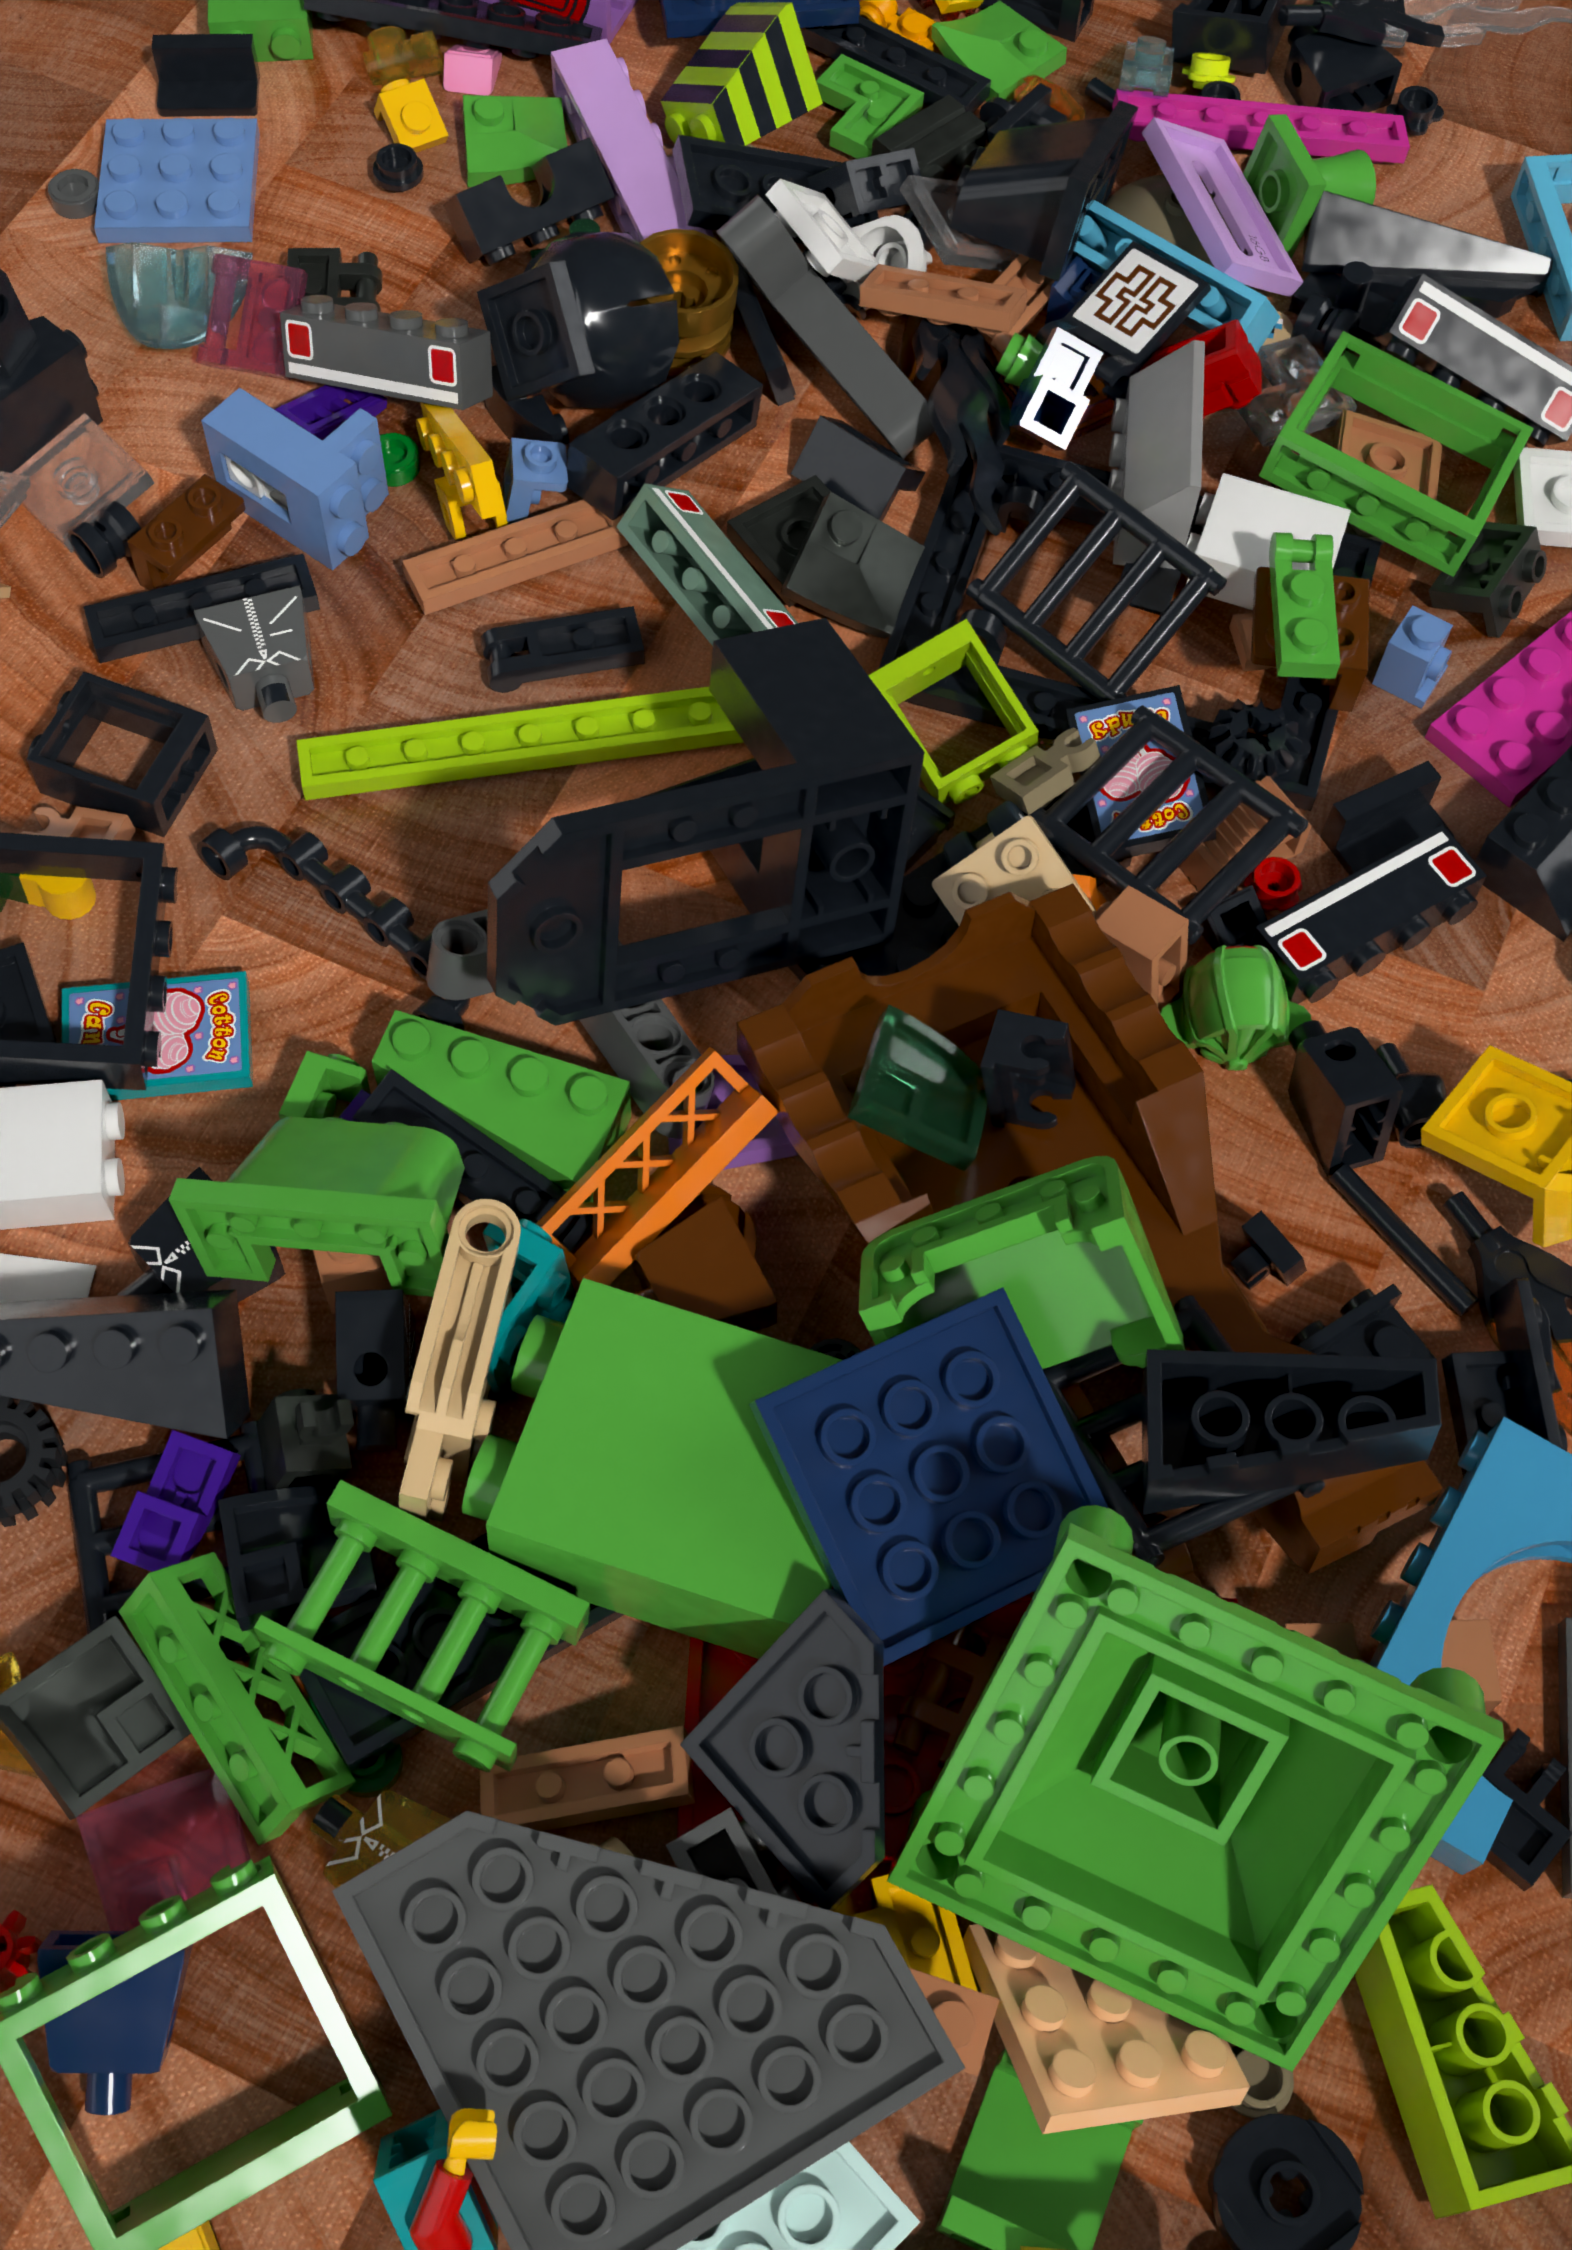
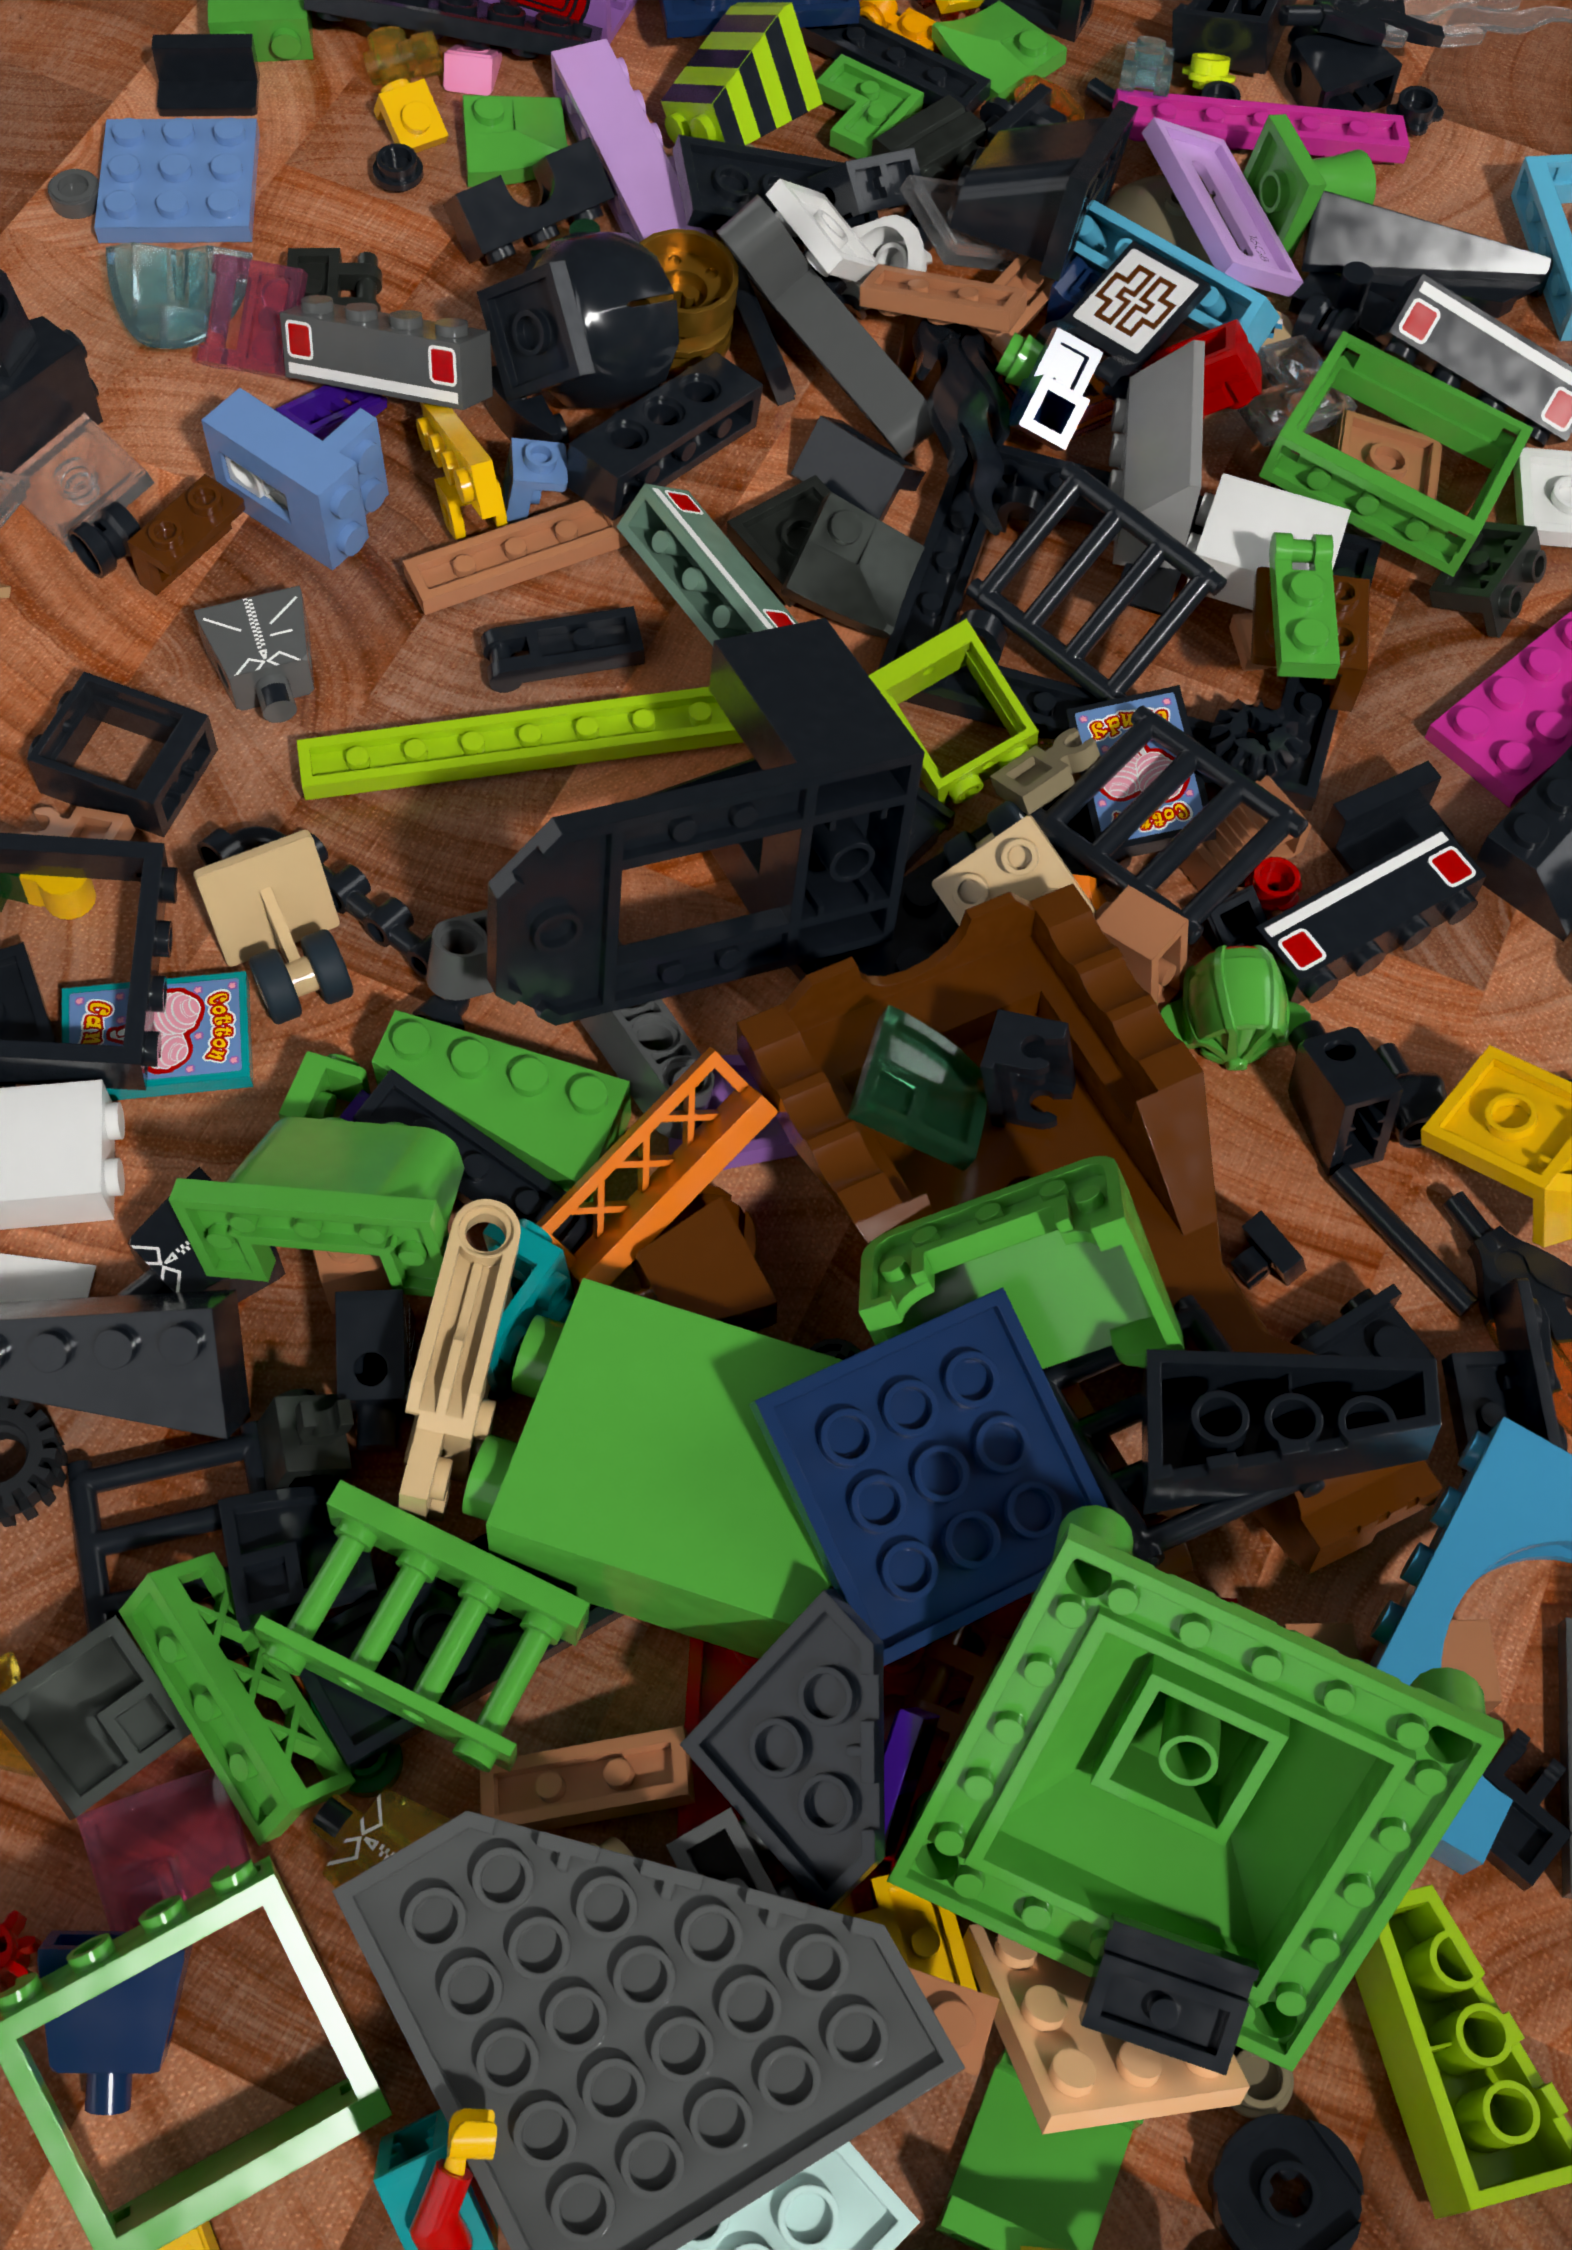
(167, 614): black plate -> none
(178, 1505): dark purple slope -> none
(269, 903): none -> tan plate
(400, 458): green tile -> none
(903, 1765): none -> dark purple tile
(1169, 1994): none -> black plate
(1415, 657): medium blue brick -> none

